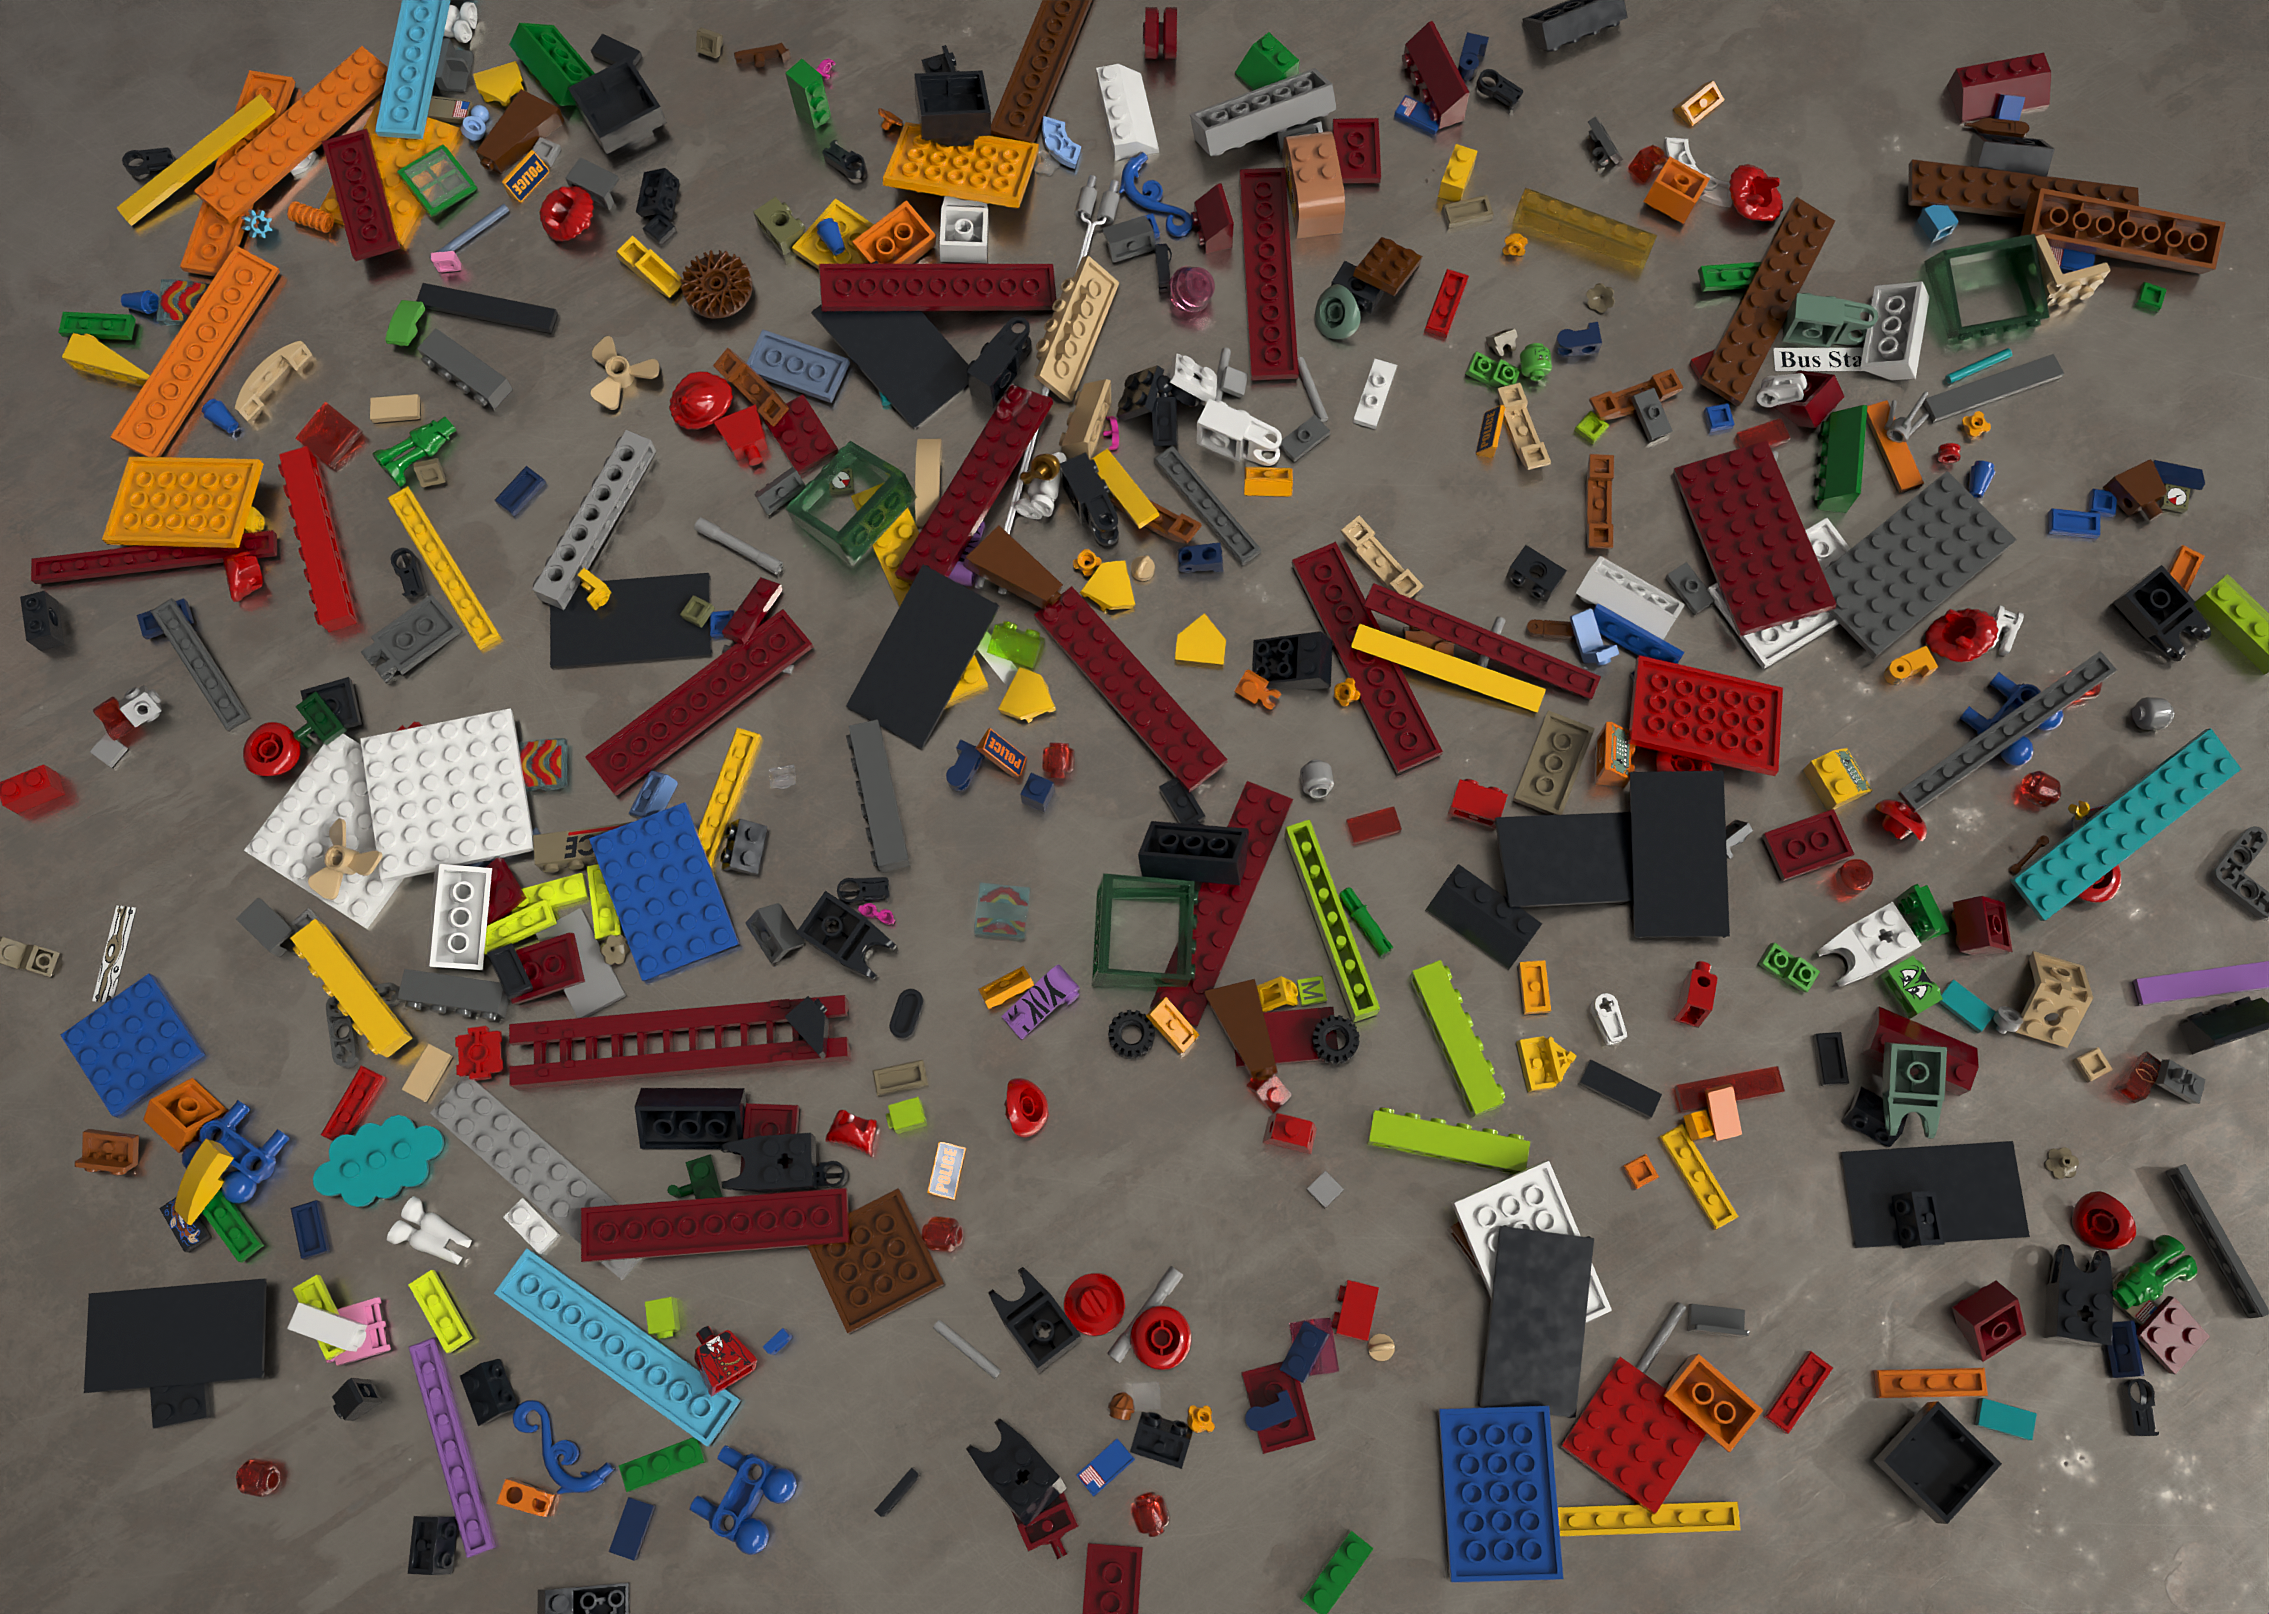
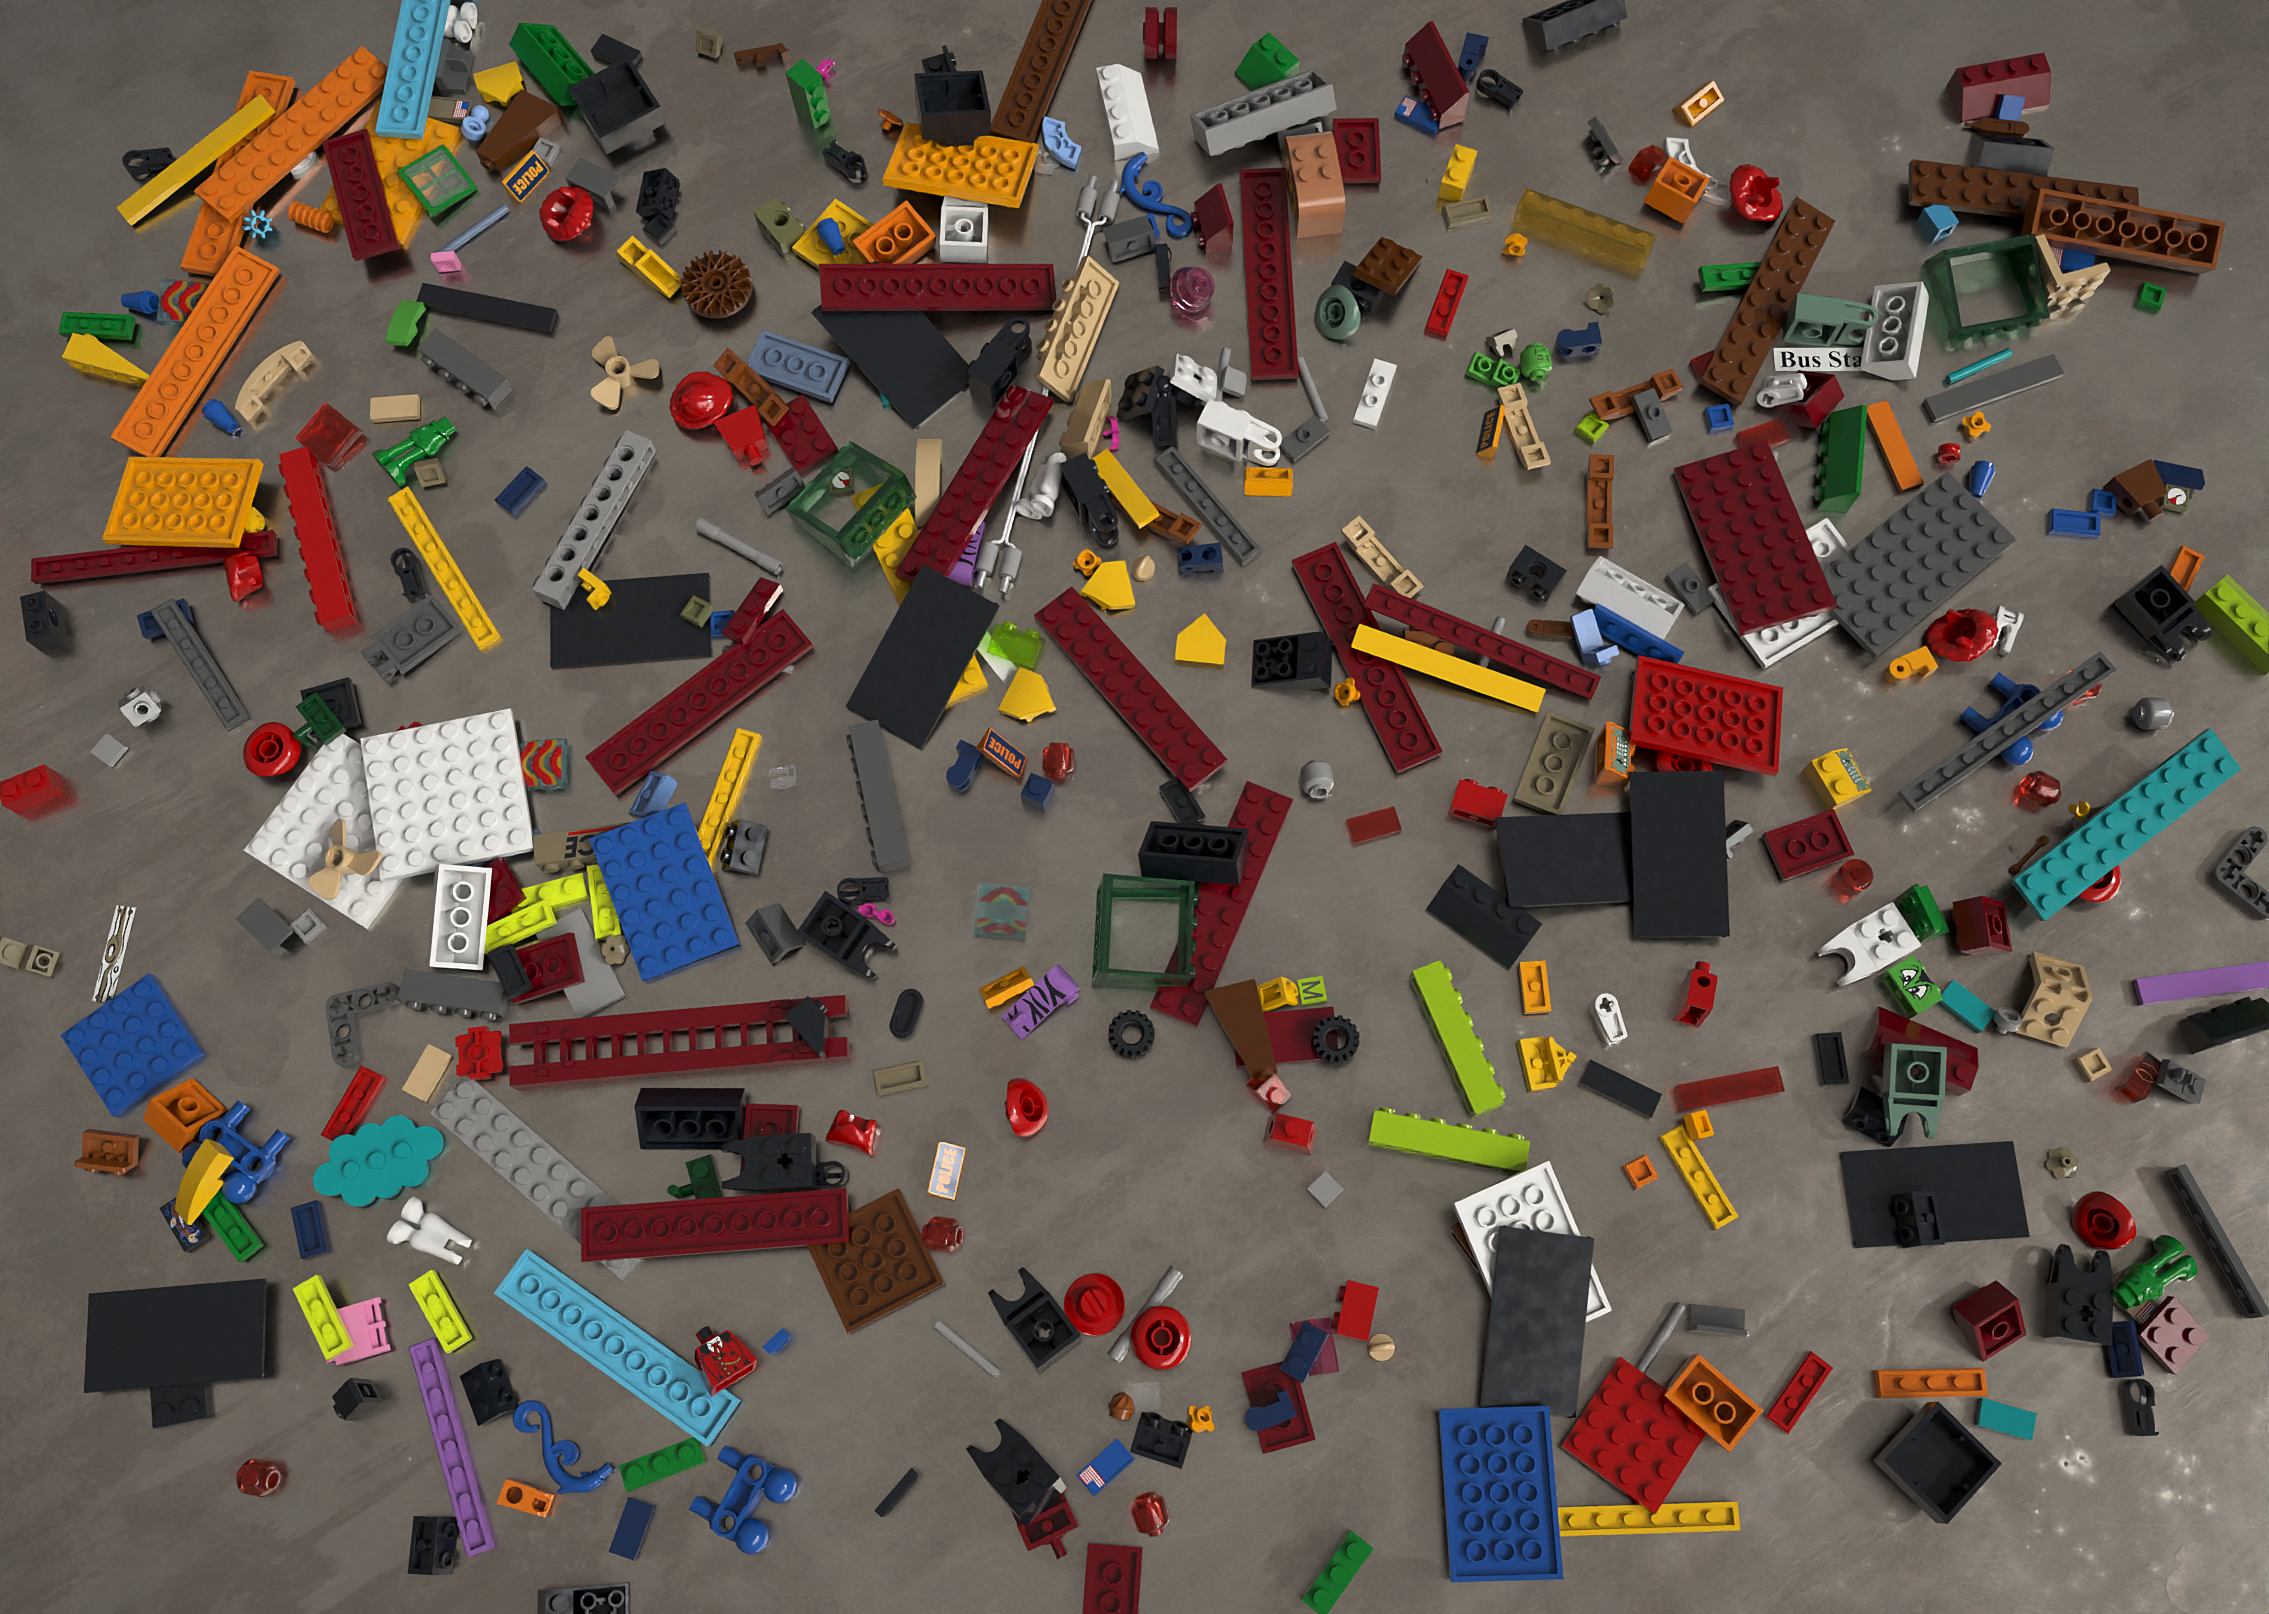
(113, 719): clear red bracket -> none
(328, 1327): white brick -> none
(351, 988): yellow brick -> none
(531, 1225): white plate -> none
(662, 1317): lime brick -> none
(906, 1115): lime brick -> none
(1013, 568): reddish brown slope -> none
(1042, 467): pearl gold piece -> none
(1172, 1025): light orange plate -> none
(1254, 688): orange plate -> none
(1331, 921): lime brick -> none
(1365, 921): green axle -> none
(1723, 1112): tile -> none
(1788, 968): bright green slope -> none
(1900, 428): light grey plant -> none
(1901, 819): red hat -> none

